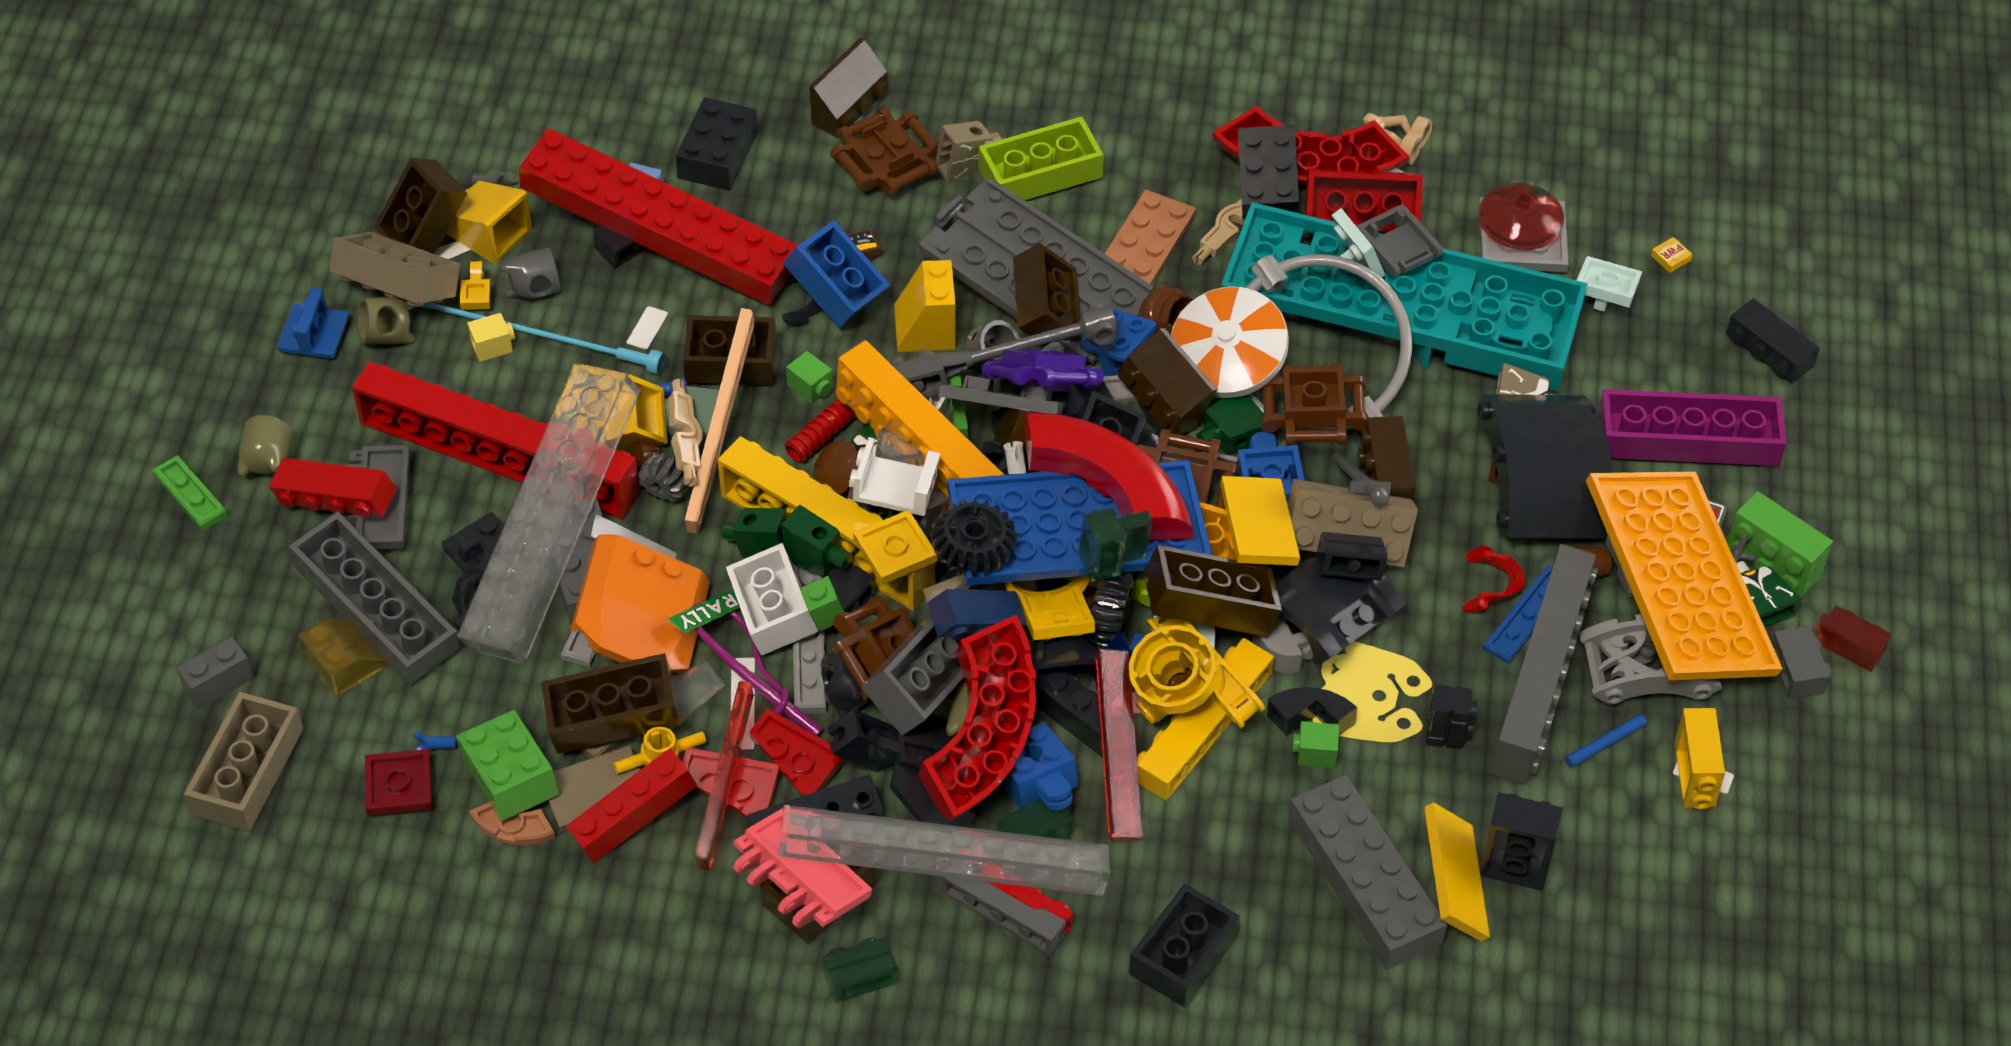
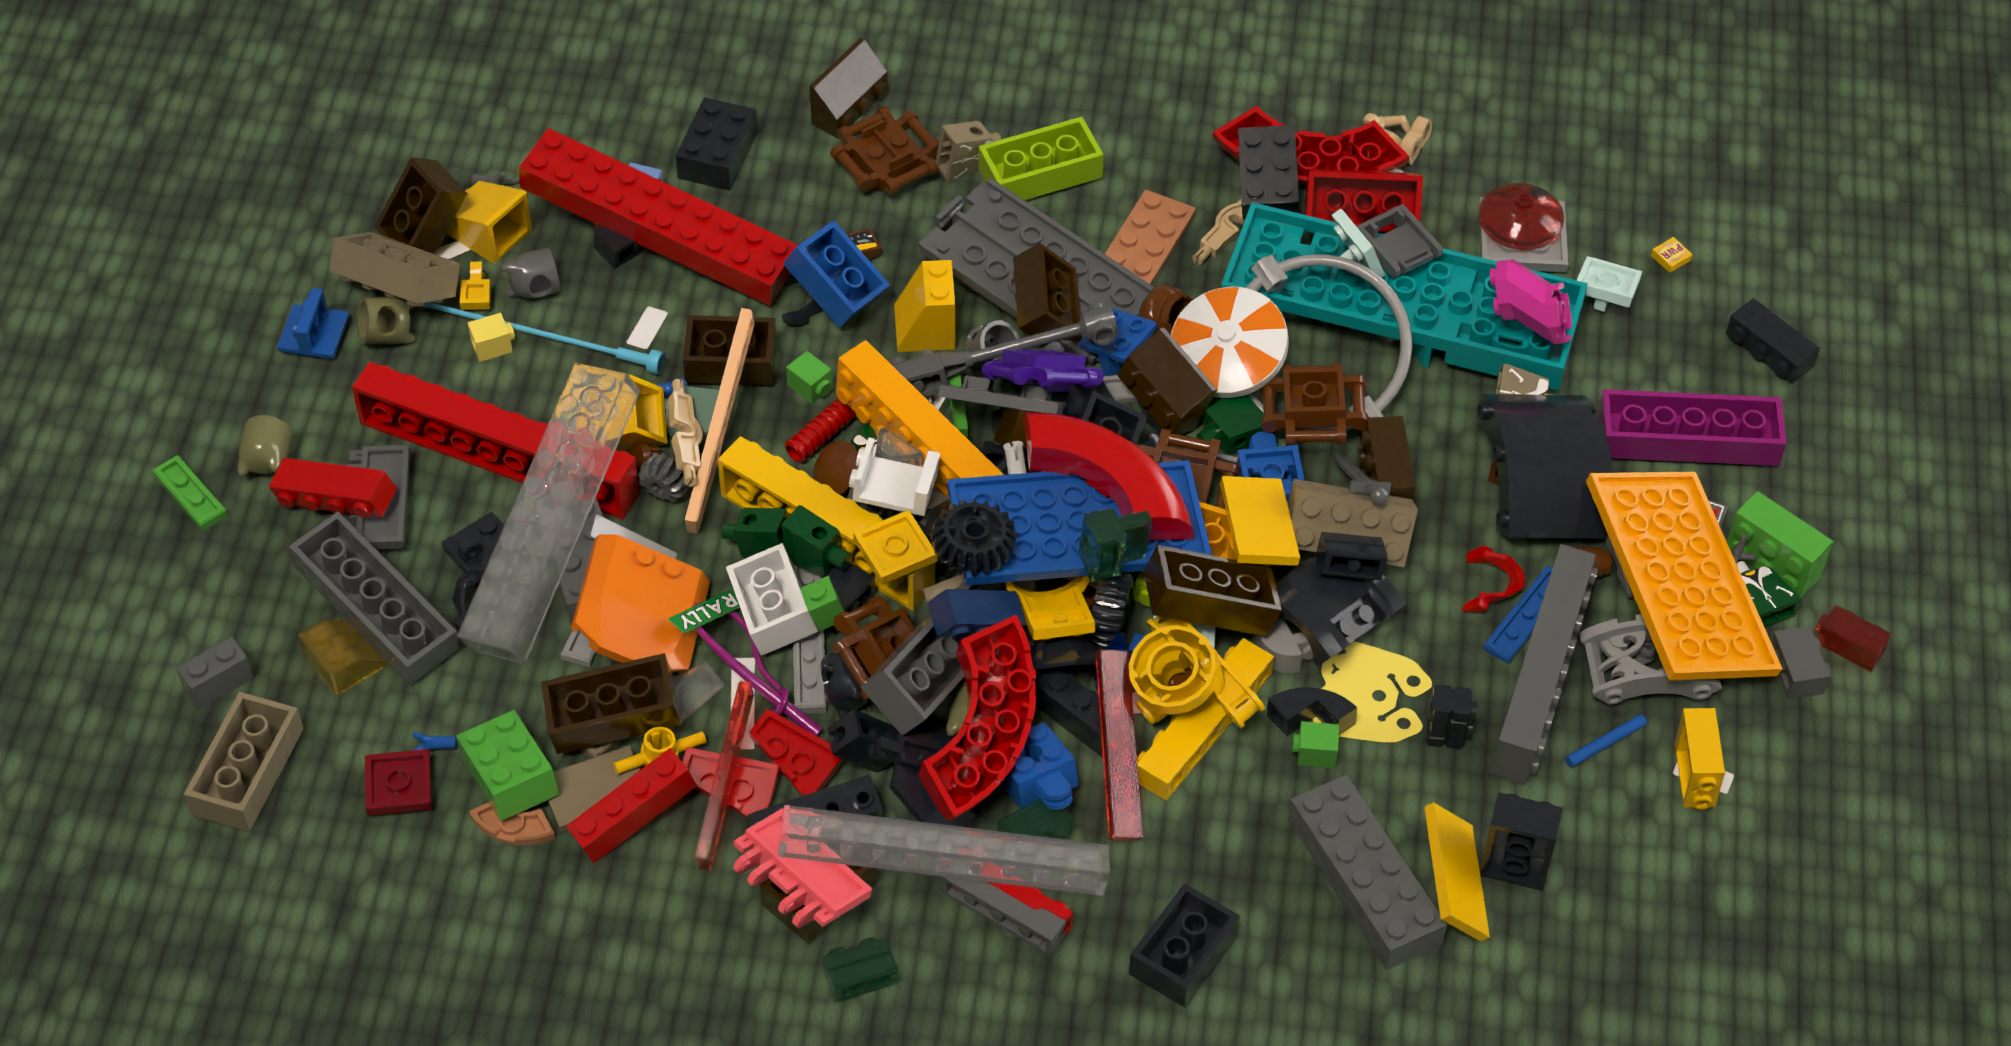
(1531, 300): none -> dark pink brick

